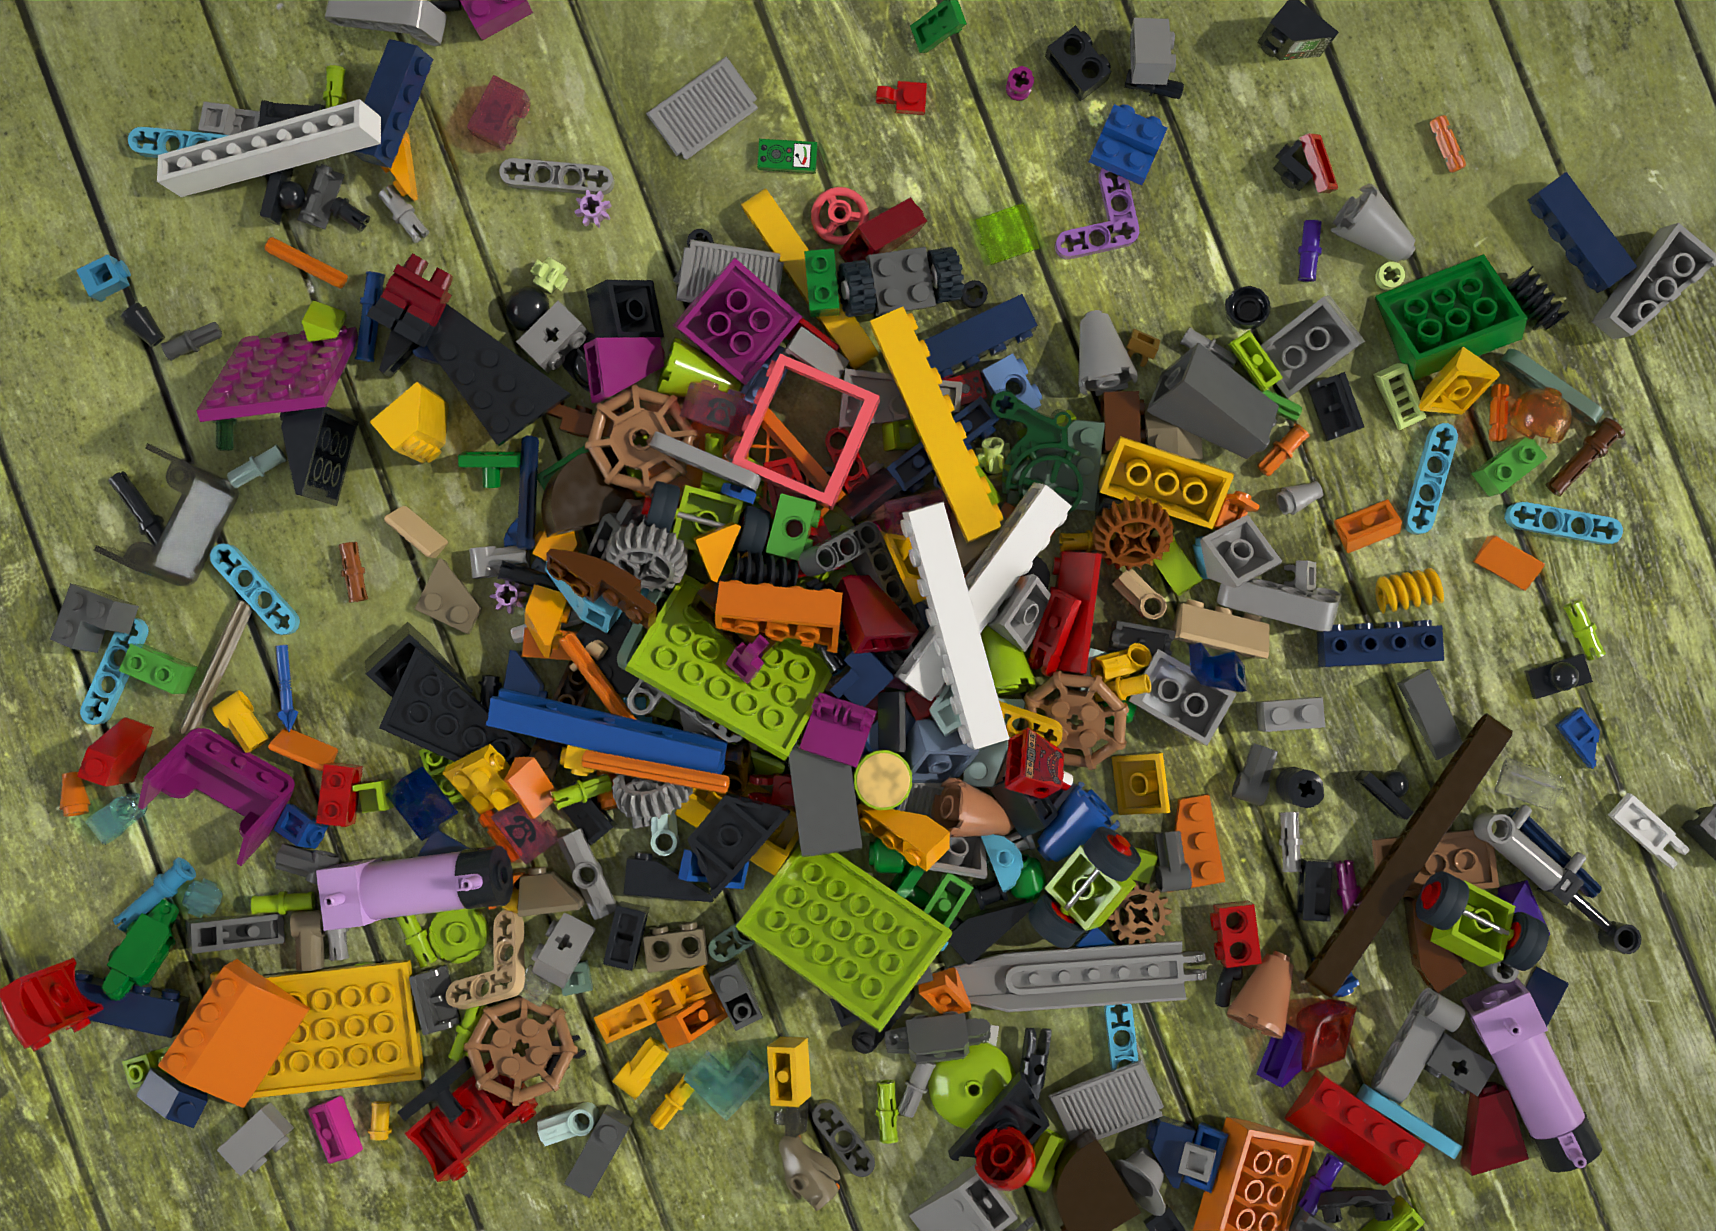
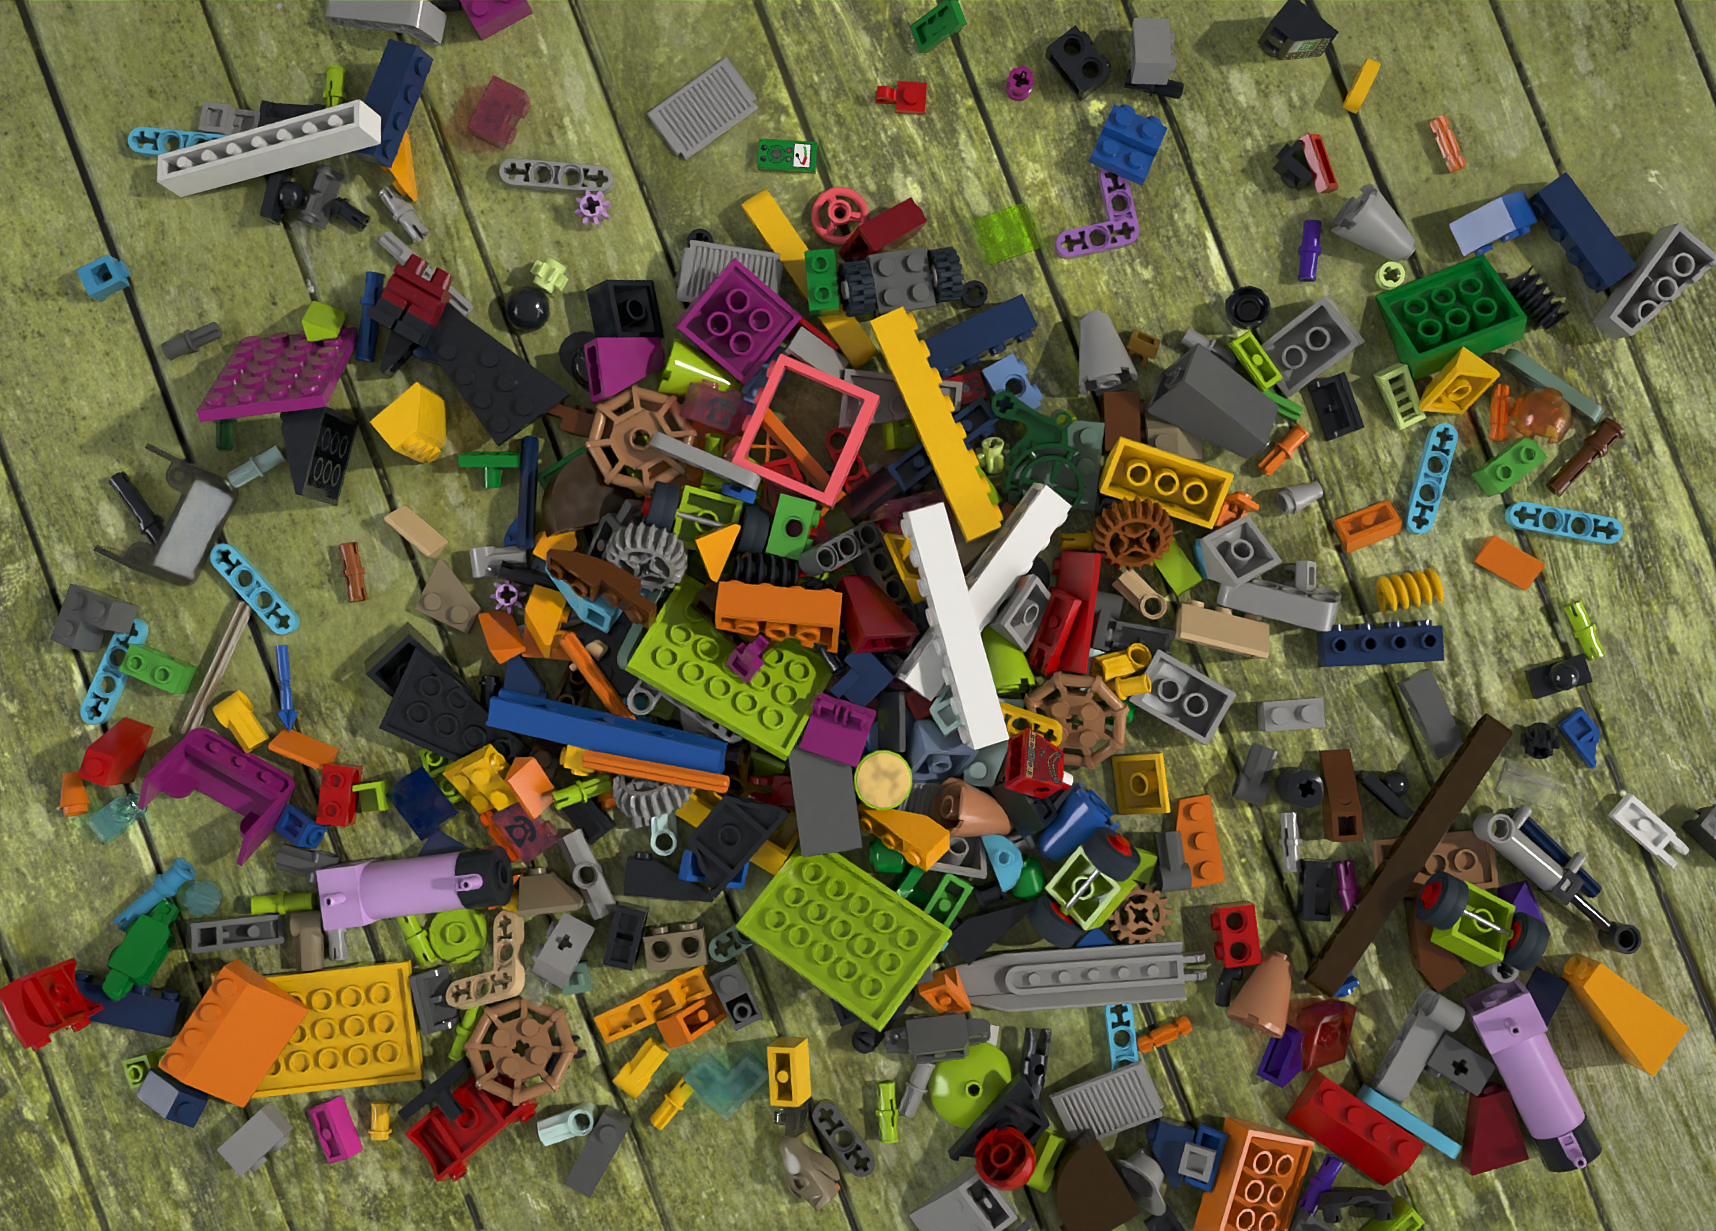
(141, 322): black cone -> none
(306, 262): orange axle -> none
(403, 252): none -> light grey axle
(501, 635): none -> orange slope
(555, 322): light grey brick -> none
(1106, 612): none -> dark grey piece
(1163, 1034): none -> orange axle
(1218, 671): clear blue slope -> none
(1341, 800): none -> reddish brown slope
(1361, 85): none -> yellow beam
(1499, 219): none -> brick
(1539, 740): none -> black gear
(1629, 1019): none -> light orange slope

